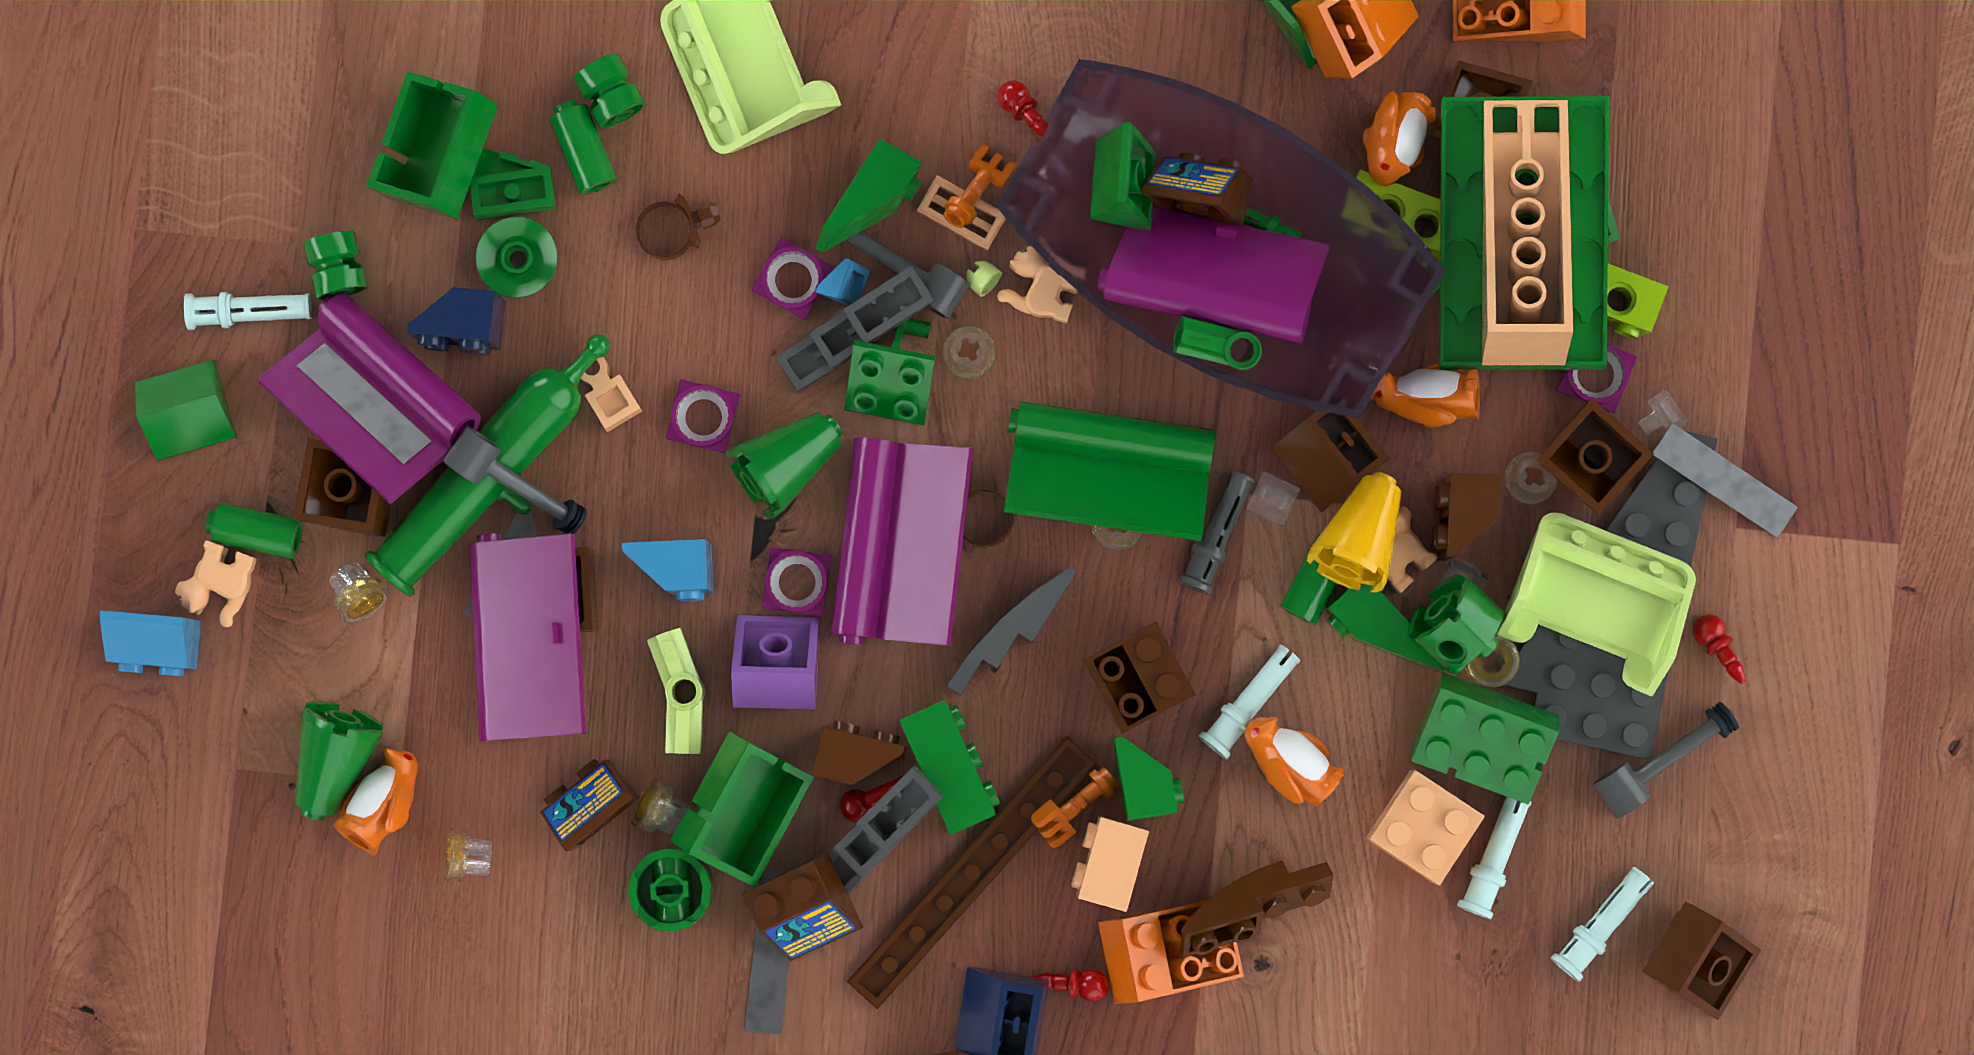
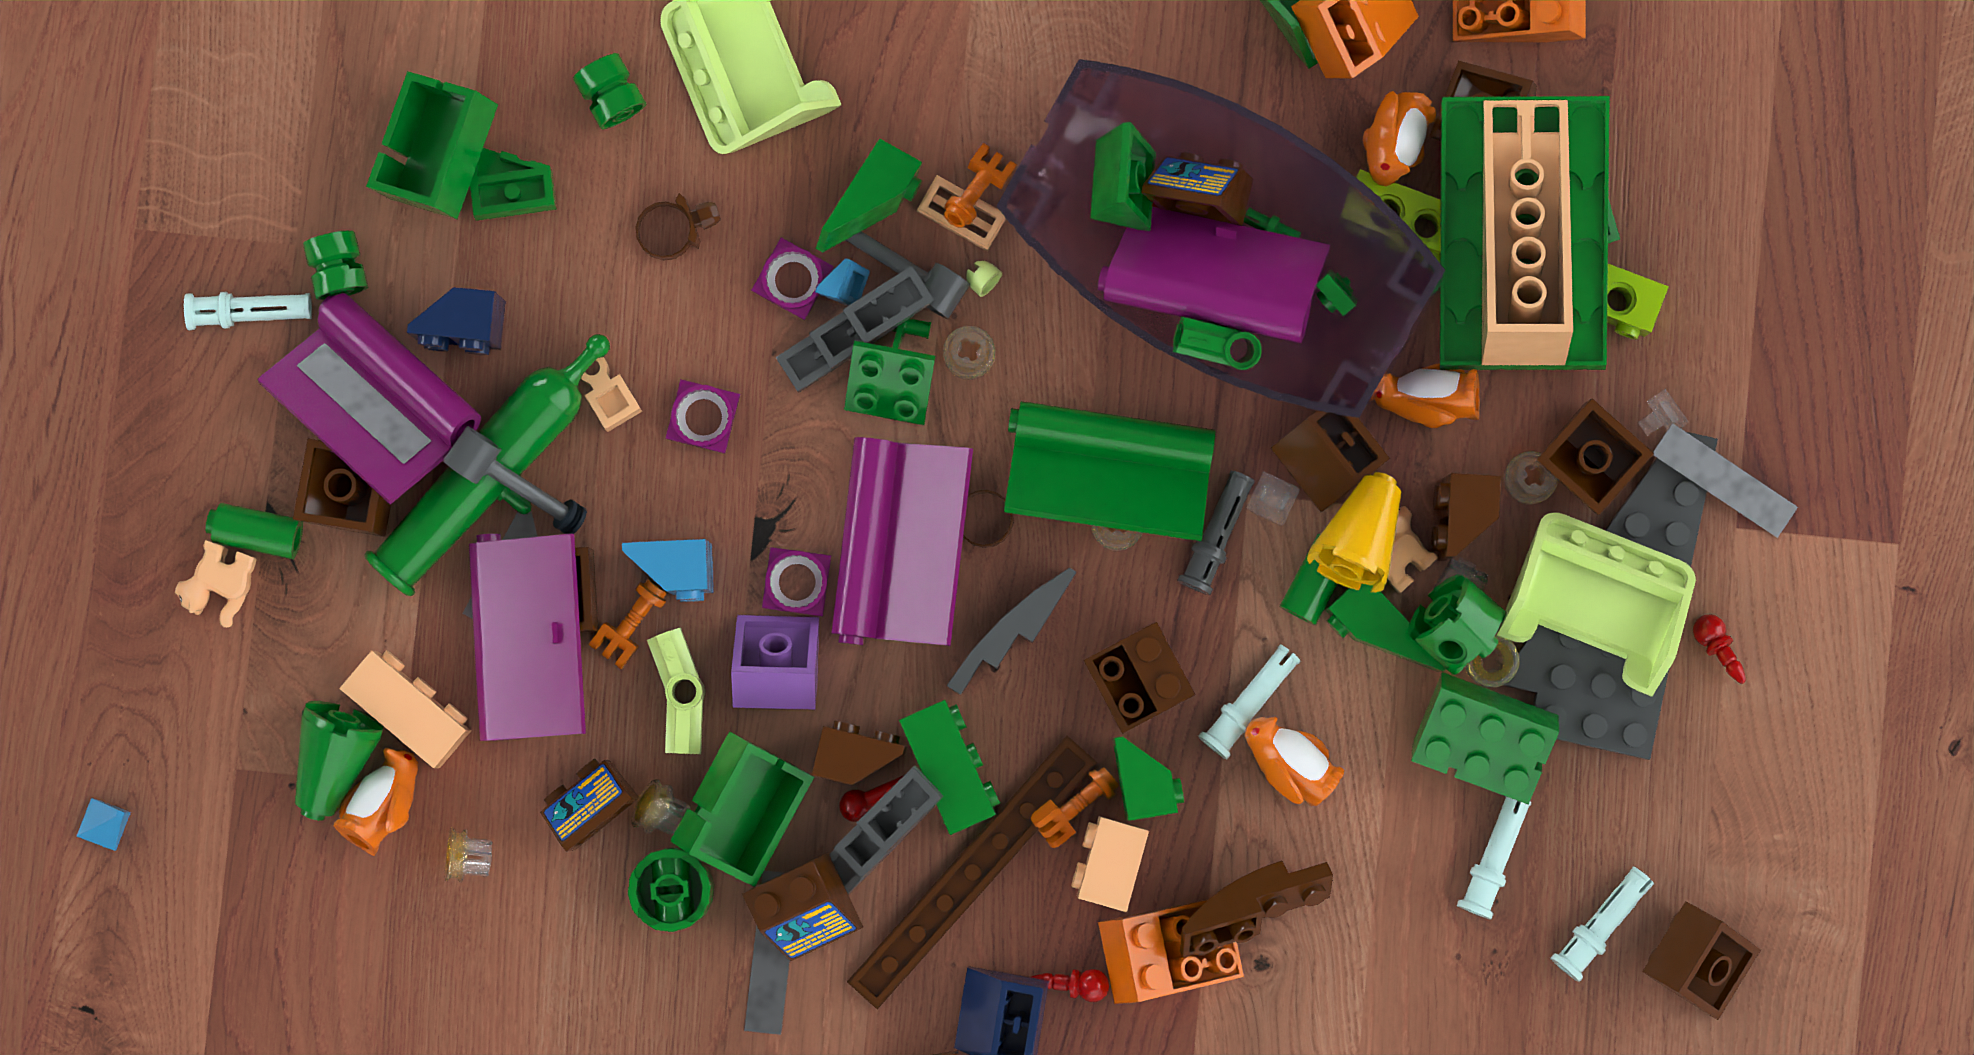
(103, 824): none -> dark azure slope
(150, 641): dark azure slope -> none
(183, 410): green slope -> none
(357, 593): clear piece -> none
(406, 707): none -> light nougat brick
(502, 242): green dish -> none
(582, 147): green brick -> none
(650, 595): none -> orange hinge
(784, 460): green cone -> none
(1015, 99): red bar -> none
(1044, 294): light nougat animal -> none
(1336, 292): none -> green plate
(1425, 827): light nougat brick -> none
(1609, 399): magenta piece -> none
(1625, 788): dark grey piece -> none

